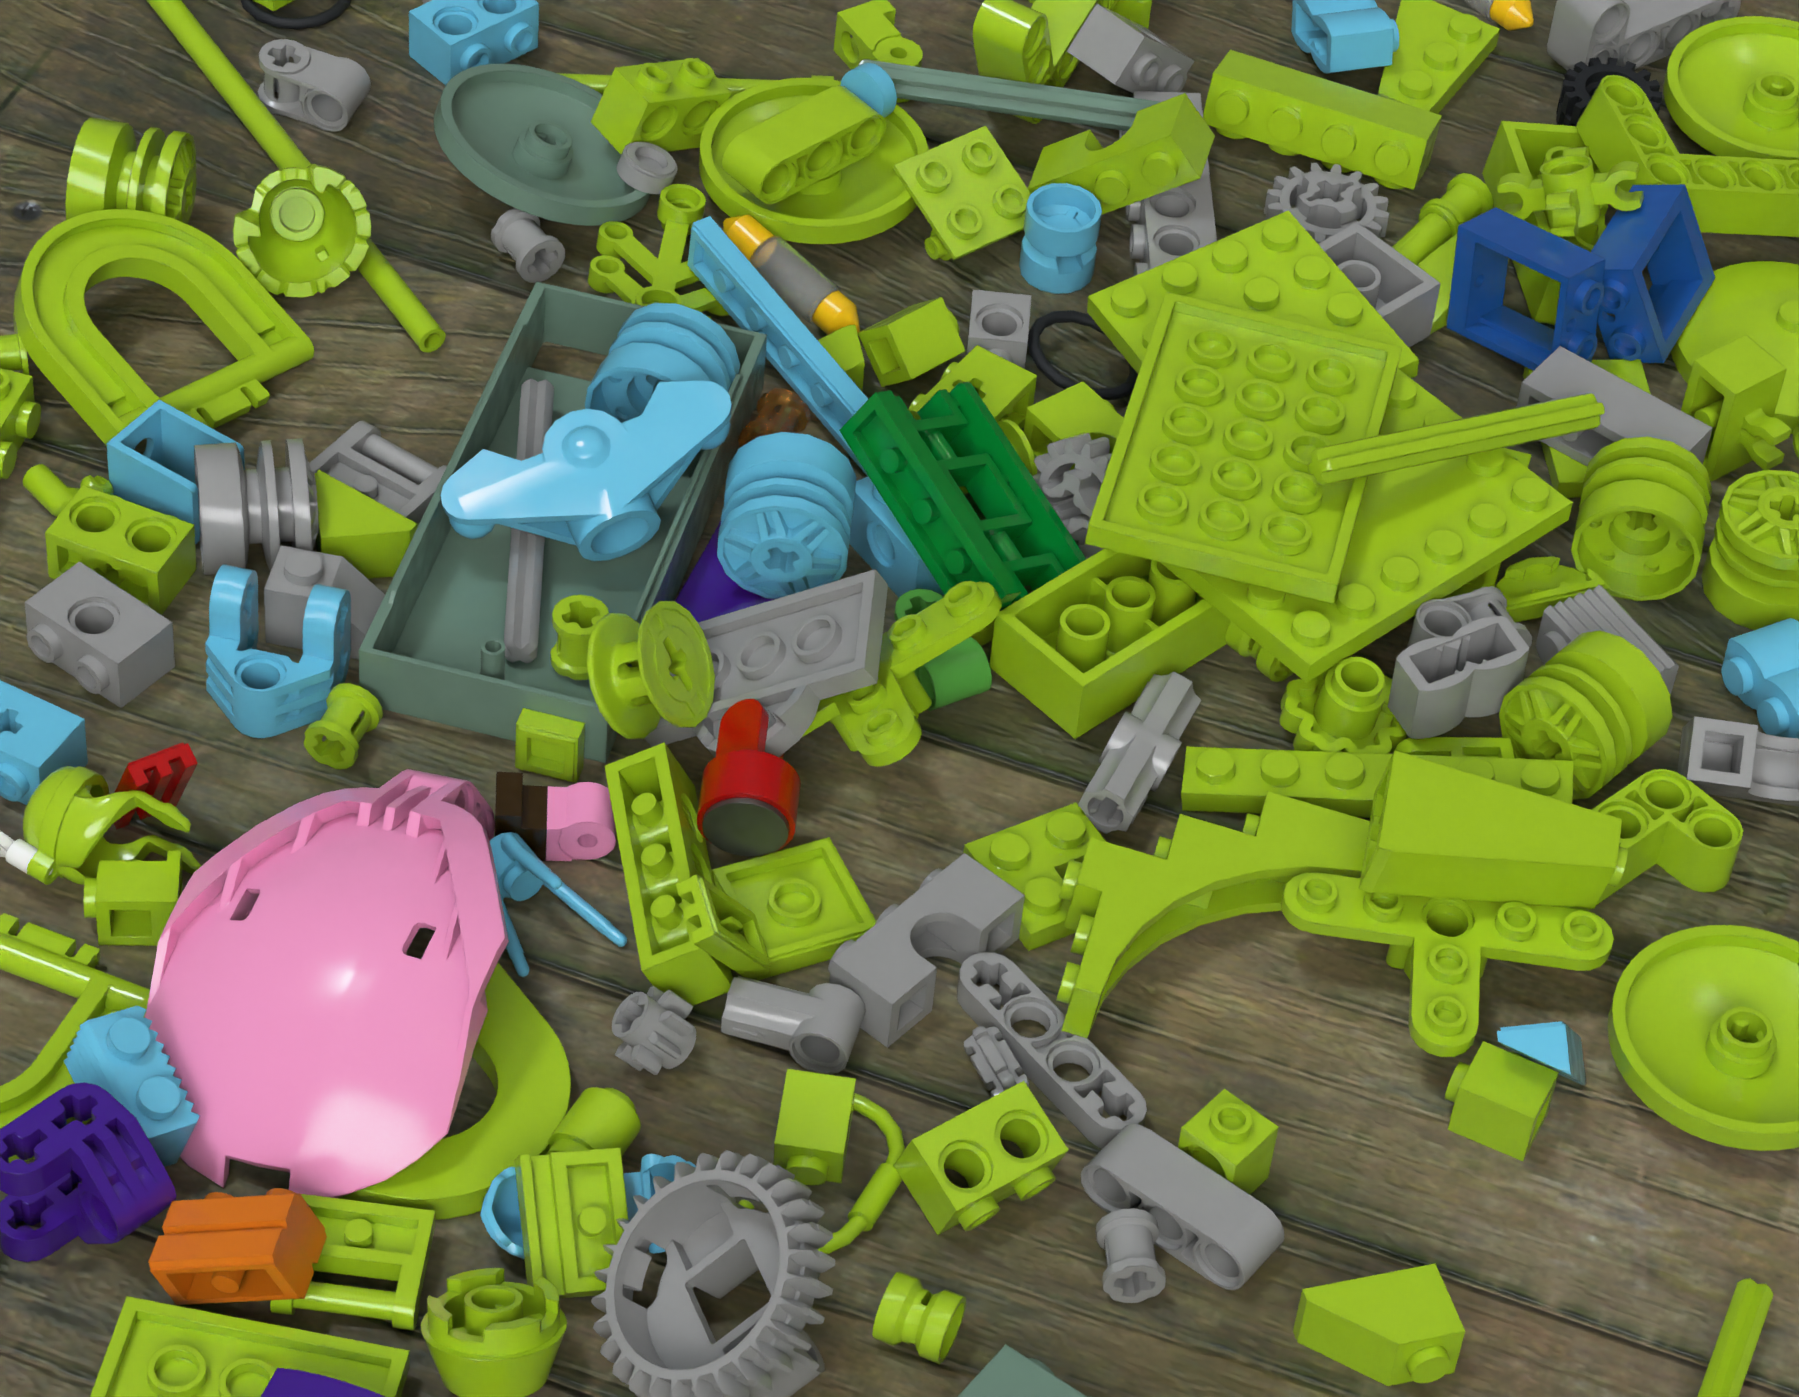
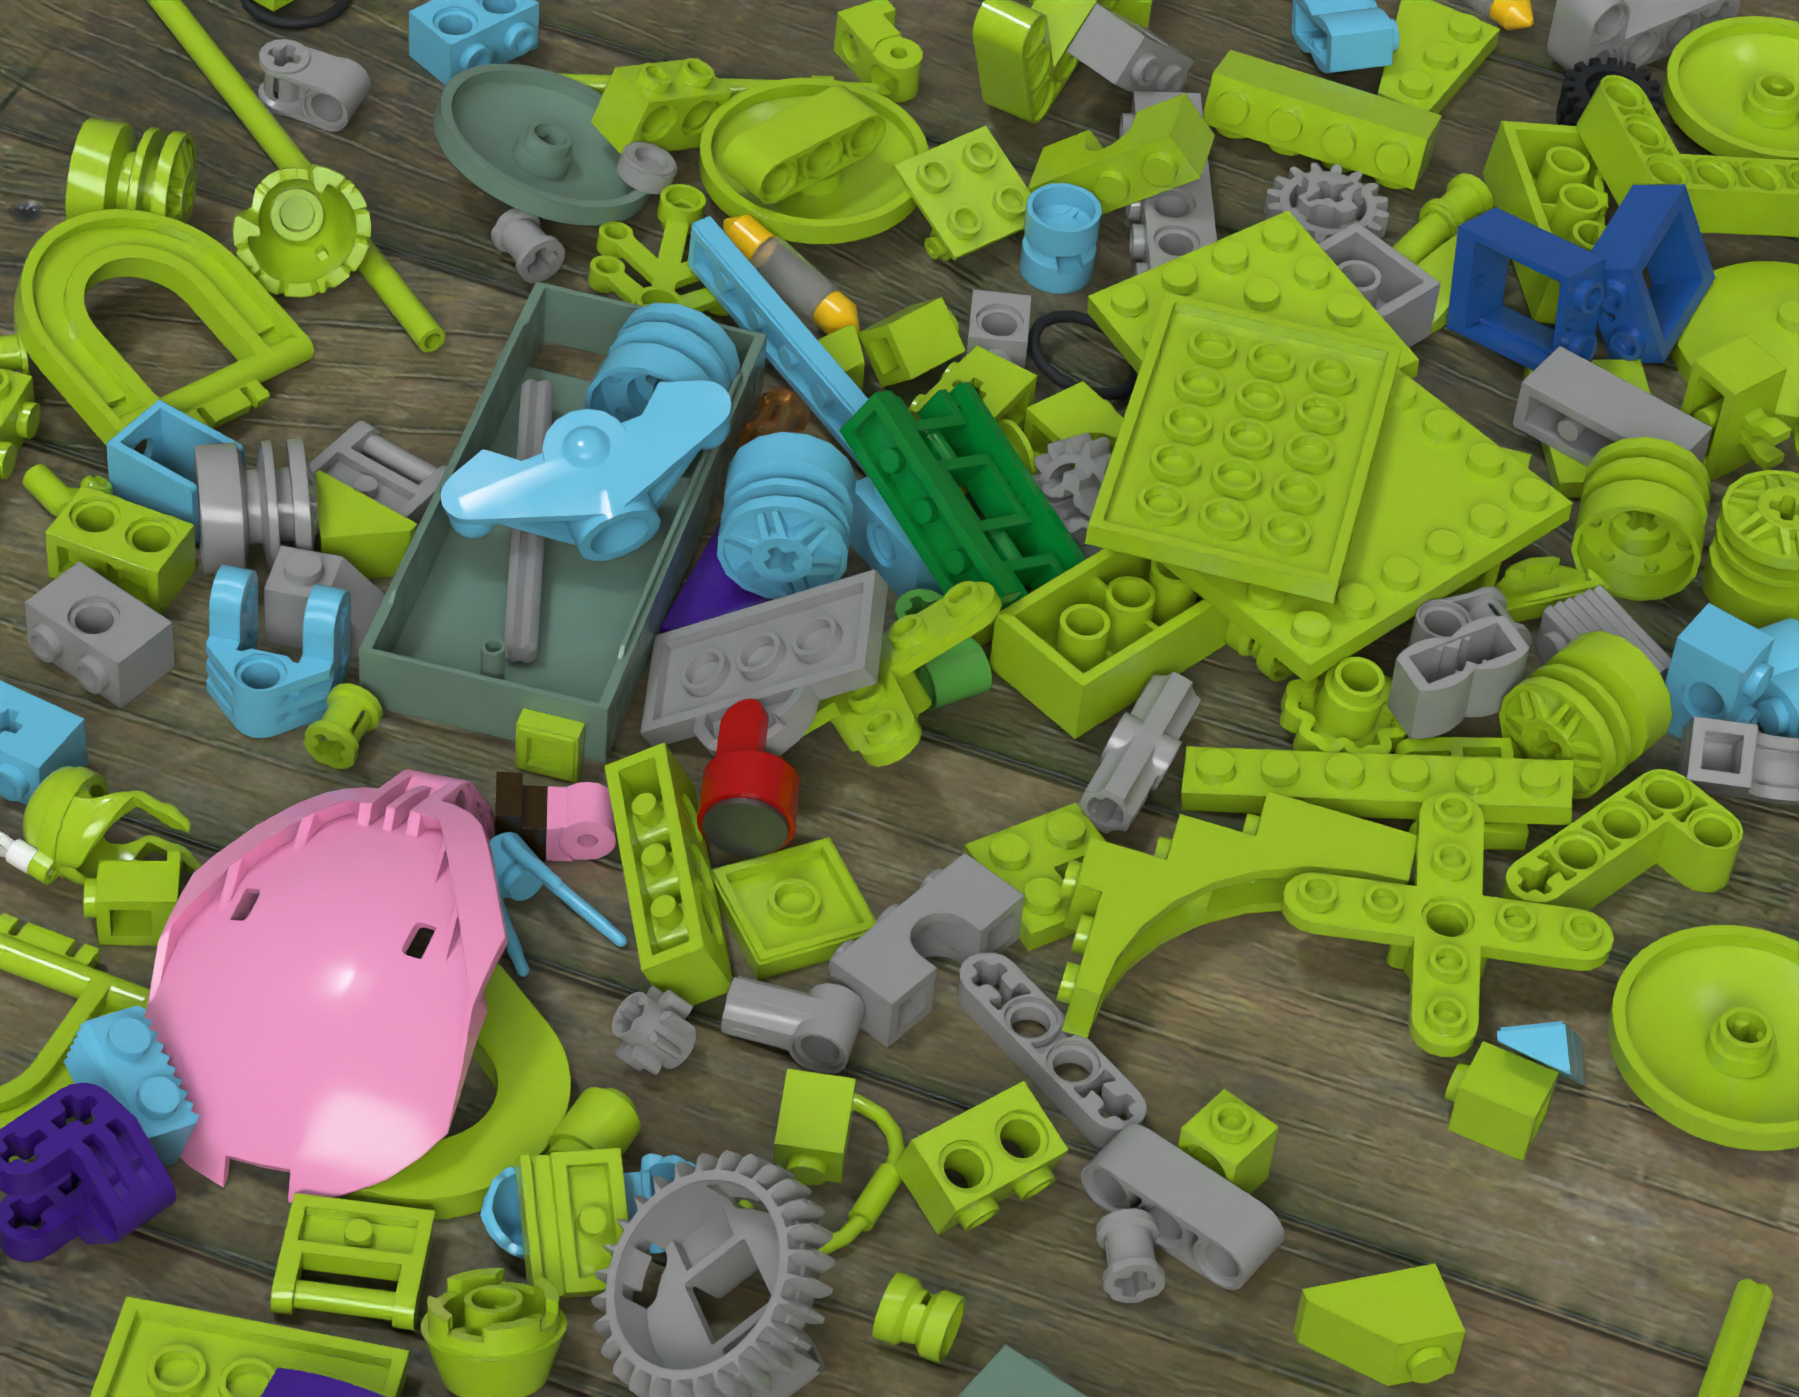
(166, 783): red tile -> none
(238, 1248): orange brick -> none
(574, 622): lime bush -> none
(639, 695): lime piece -> none
(719, 924): lime tile -> none
(872, 86): medium azure tile -> none
(993, 1060): light grey piece -> none
(1013, 96): sand green axle -> none
(1455, 438): lime axle -> none
(1485, 840): lime slope -> none
(1571, 191): lime pin -> none
(1718, 670): none -> medium azure brick

